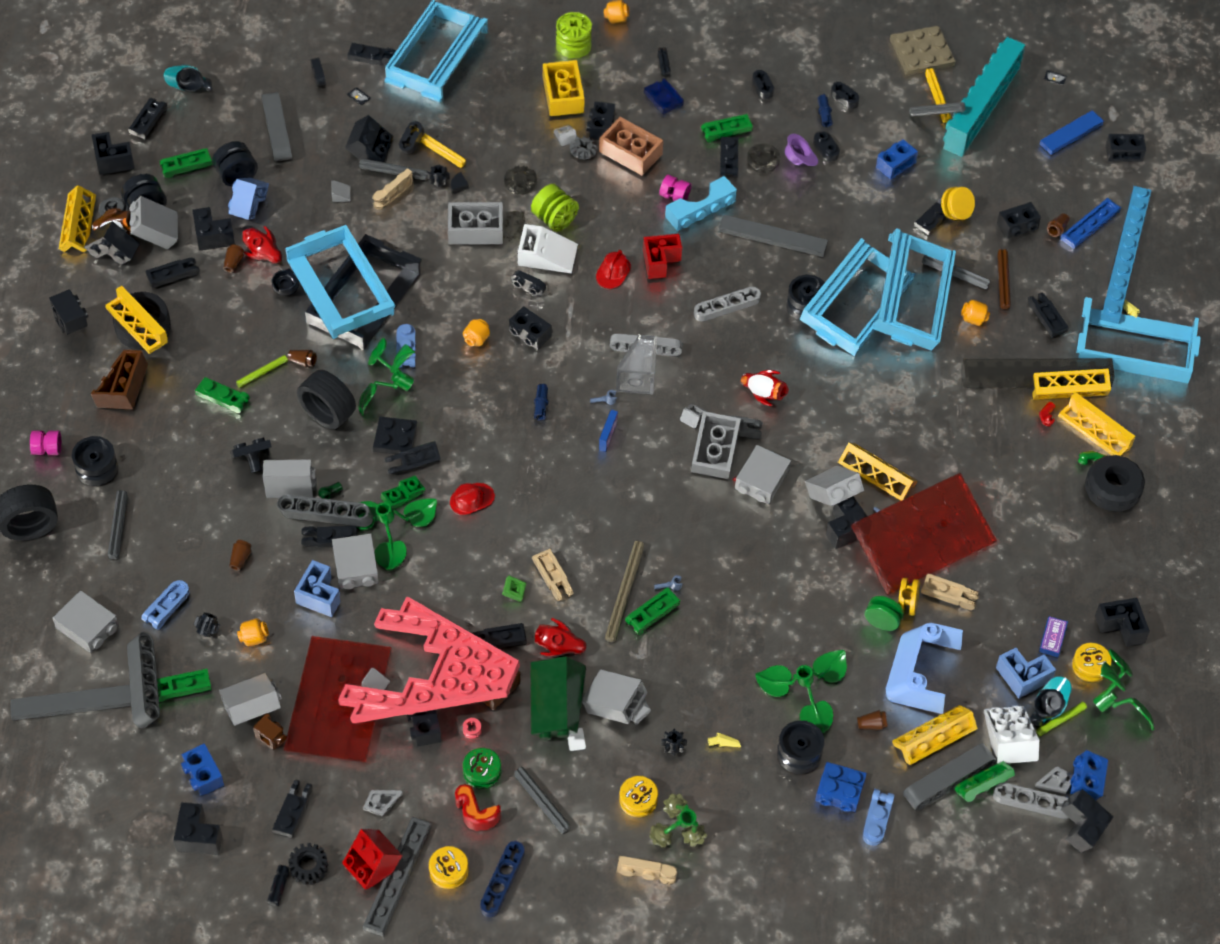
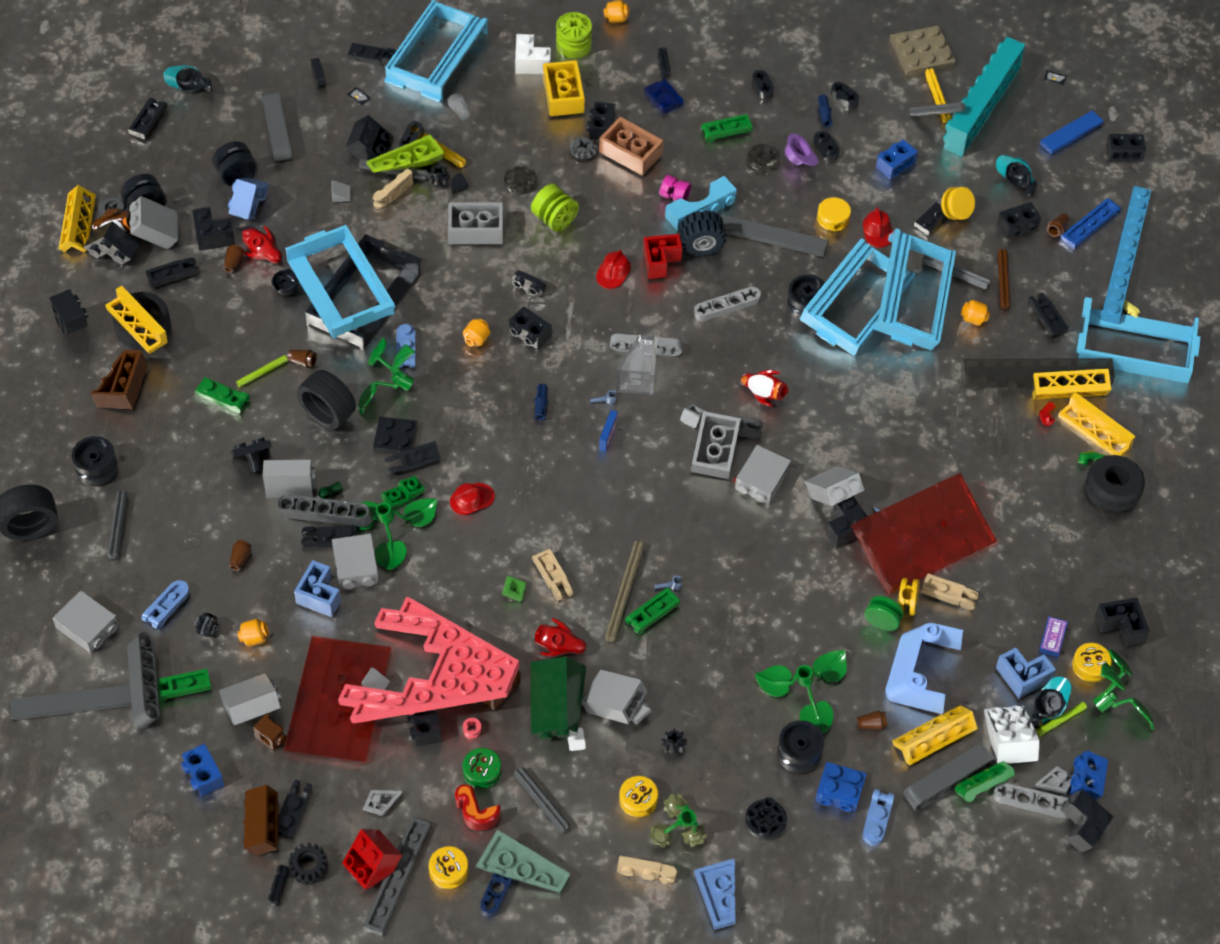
(44, 442): dark pink wheel -> none
(111, 157): black brick -> none
(185, 162): green plate -> none
(192, 834): black brick -> none
(261, 820): none -> reddish brown brick
(412, 155): none -> lime wedge
(458, 105): none -> clear cone
(504, 635): black hinge -> none
(516, 861): none -> sand green wing
(530, 58): none -> white brick
(546, 250): white slope -> none
(565, 134): light grey slope -> none
(702, 233): none -> black wheel
(718, 892): none -> medium blue wing
(723, 741): light yellow bar -> none
(729, 156): black plate -> none
(766, 819): none -> black tile
(833, 214): none -> yellow head
(877, 228): none -> red piece
(883, 466): yellow fence -> none
(1017, 172): none -> black hair

